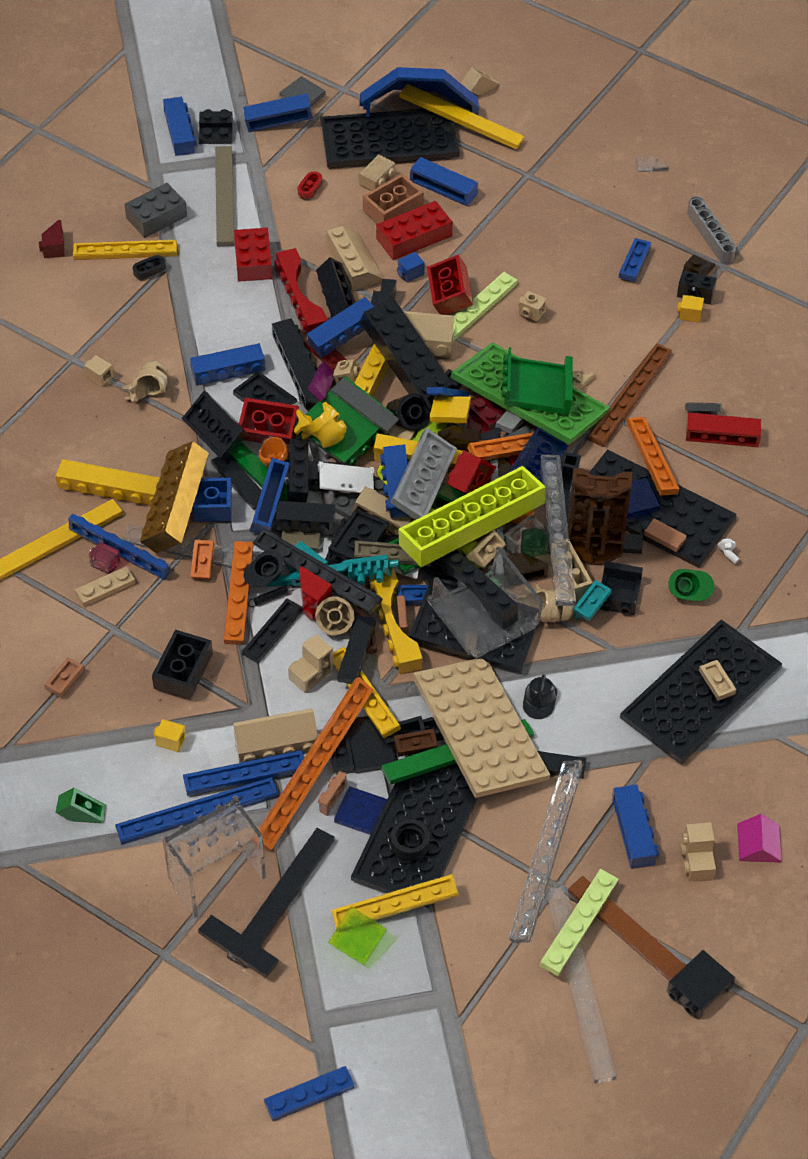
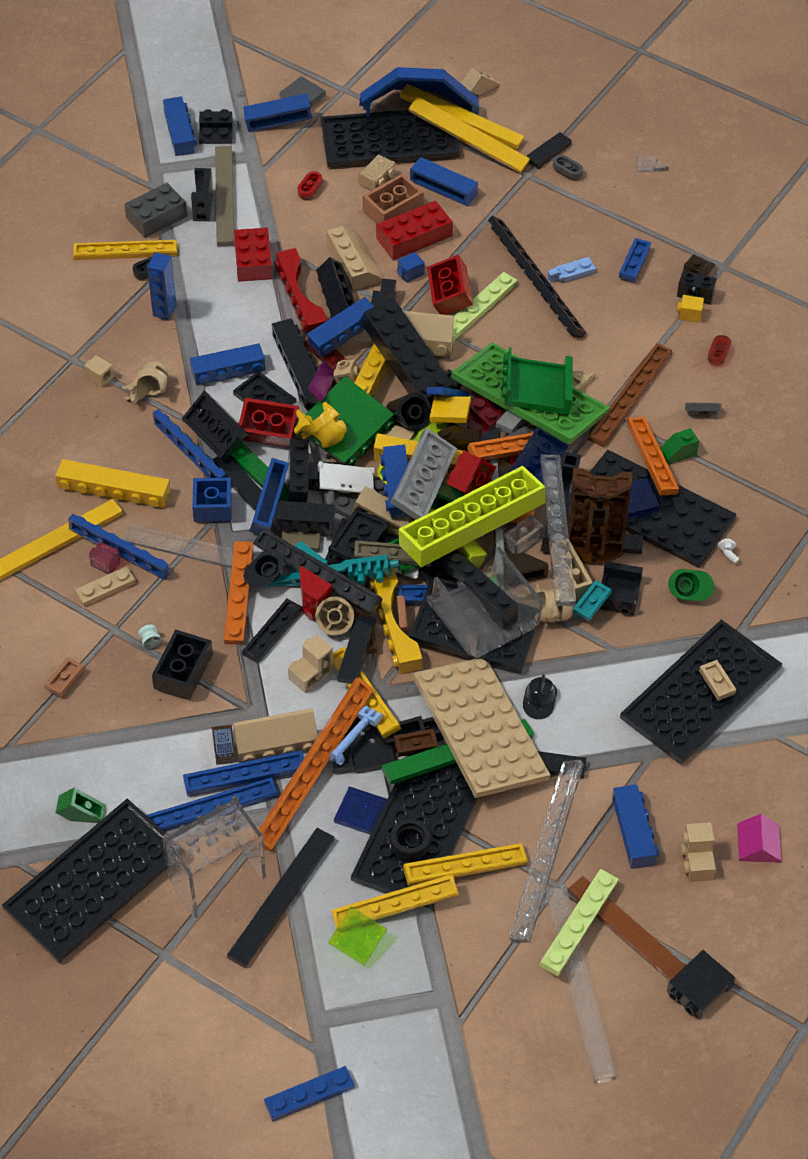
(53, 241): dark red slope -> none
(90, 880): none -> black plate
(149, 636): none -> light aqua wheel
(162, 286): none -> blue brick
(170, 735): yellow brick -> none
(174, 497): pearl gold brick -> none
(186, 445): none -> blue plate
(202, 559): orange plate -> none
(203, 197): none -> black panel
(223, 744): none -> tile
(238, 946): black tile -> none
(270, 595): black piece -> none
(273, 448): orange hair -> none
(335, 788): nougat plate -> none
(365, 405): dark grey tile -> none
(367, 717): none -> light blue hinge
(465, 863): none -> yellow tile
(469, 135): none -> yellow tile
(485, 549): tan slope -> none
(532, 306): tan brick -> none
(534, 542): clear green panel -> none
(537, 276): none -> black plate
(549, 150): none -> black tile
(567, 166): none -> dark grey plate
(572, 270): none -> light blue hinge
(665, 535): nougat tile -> none
(680, 446): none -> green slope
(711, 230): light grey beam -> none
(719, 350): none -> clear red plate
(723, 430): red brick -> none

